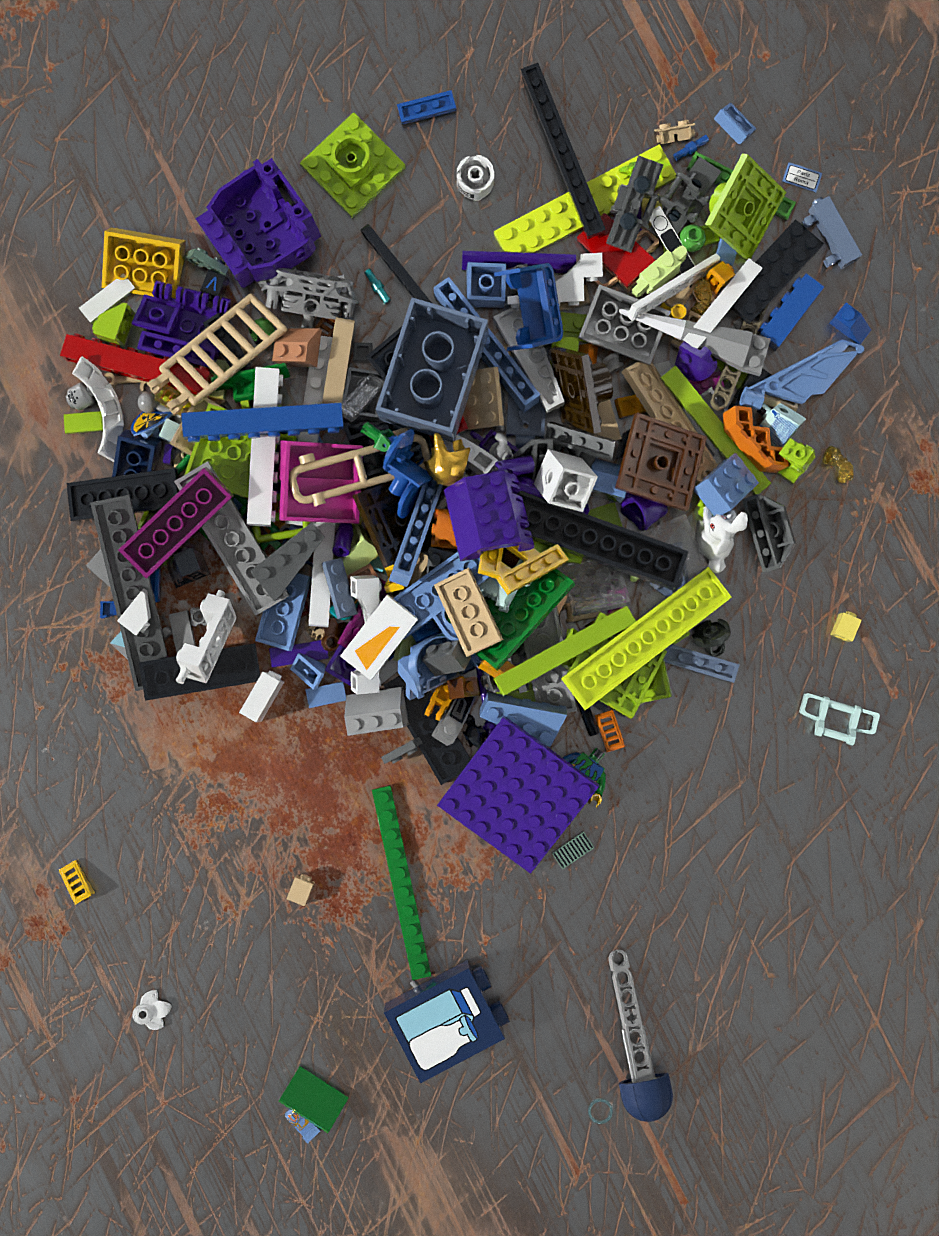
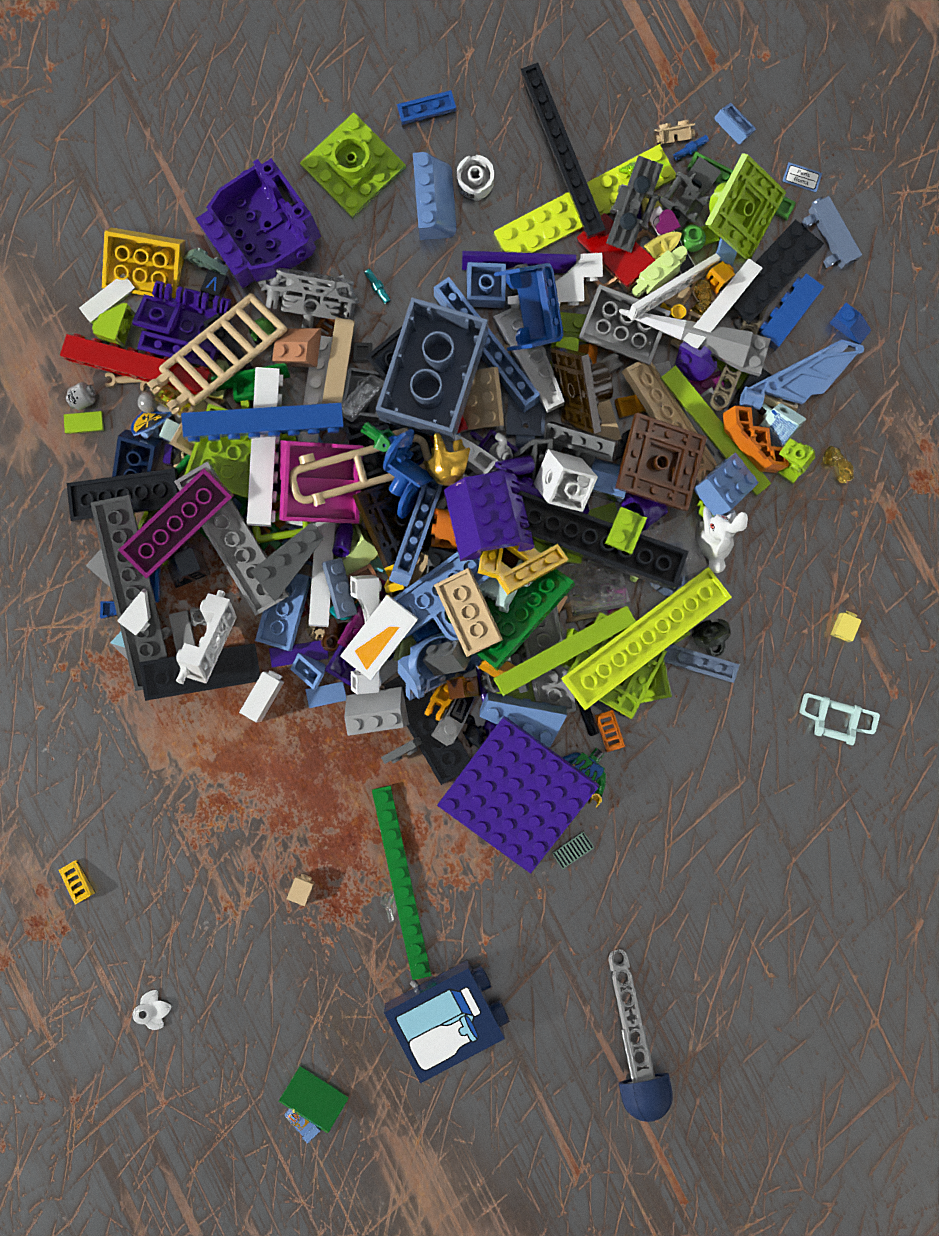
(108, 404): white tile -> none
(386, 903): none -> clear hand
(393, 264): black beam -> none
(434, 197): none -> medium blue windscreen
(603, 1121): clear light blue piece -> none
(626, 530): none -> lime plate
(662, 243): none -> light yellow plate
(667, 222): none -> magenta tile
(769, 530): dark grey wedge -> none

